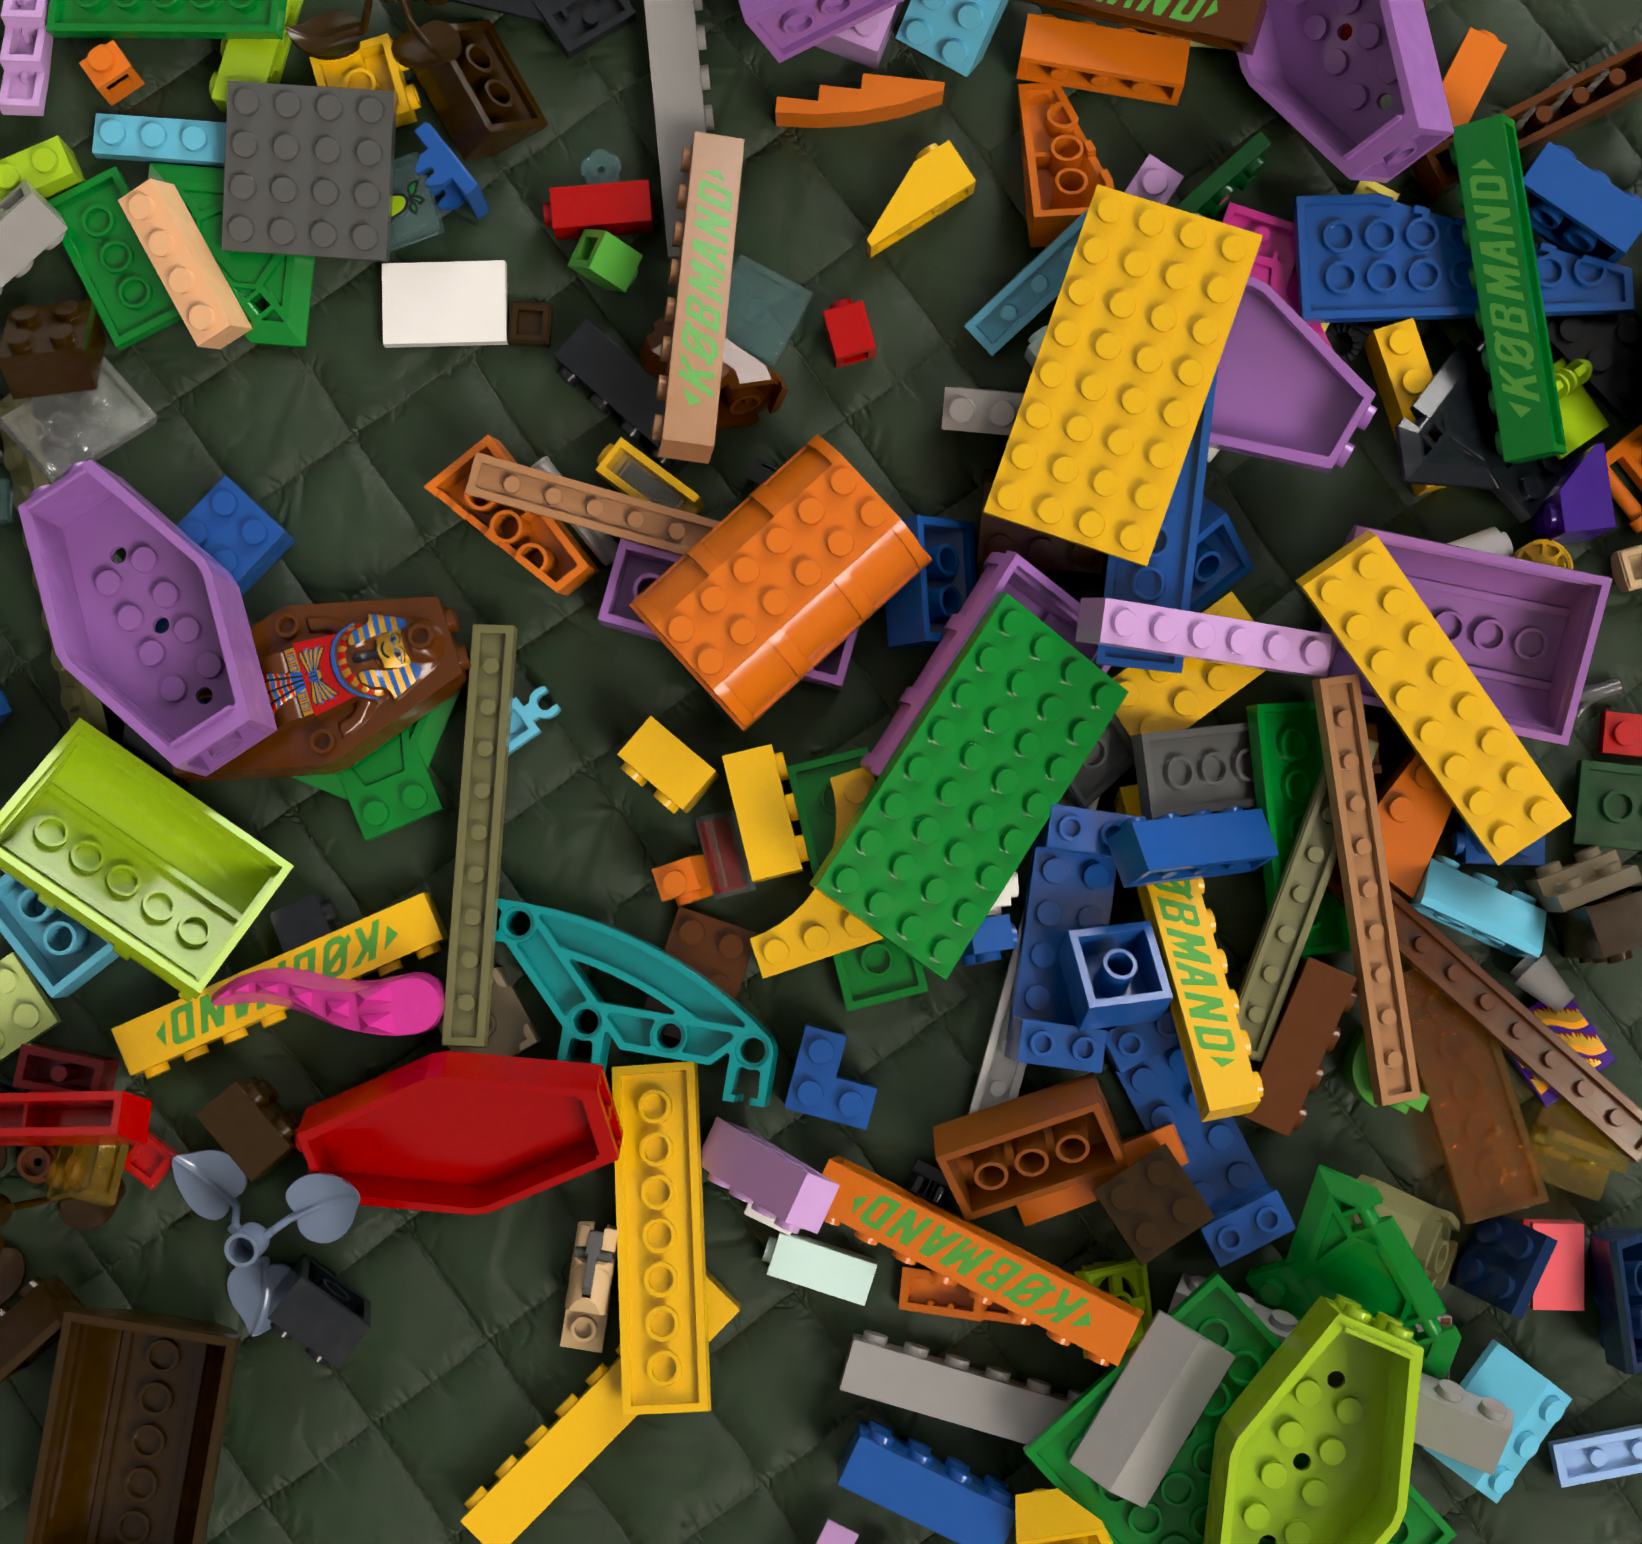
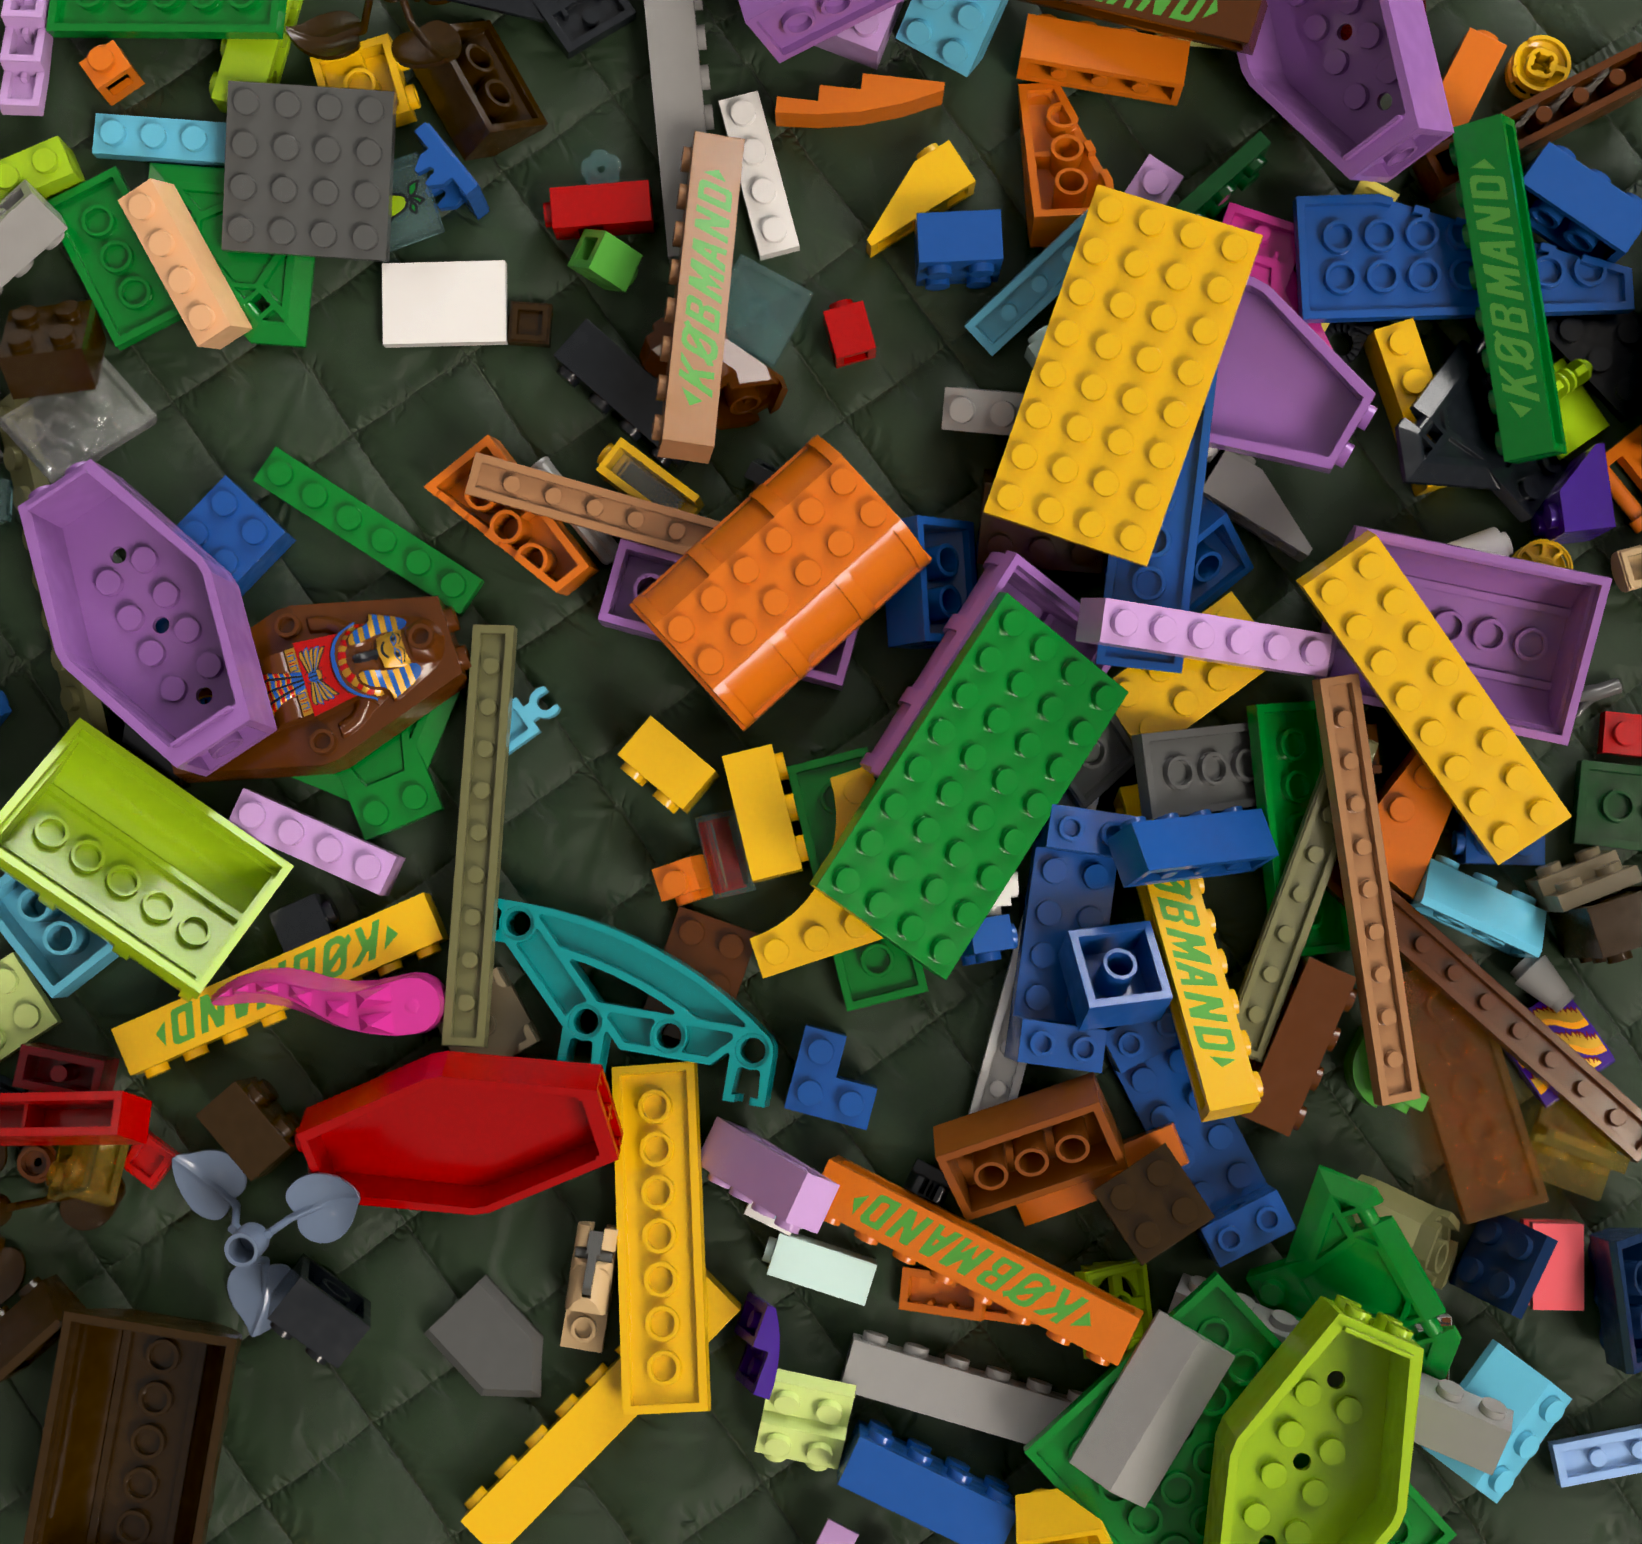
(316, 842): none -> lavender brick
(368, 531): none -> green plate
(491, 1343): none -> dark grey tile
(760, 177): none -> white plate
(760, 1329): none -> slope
(805, 1420): none -> yellowish green plate
(958, 248): none -> blue brick
(1254, 504): none -> light grey slope
(1537, 66): none -> yellow wheel

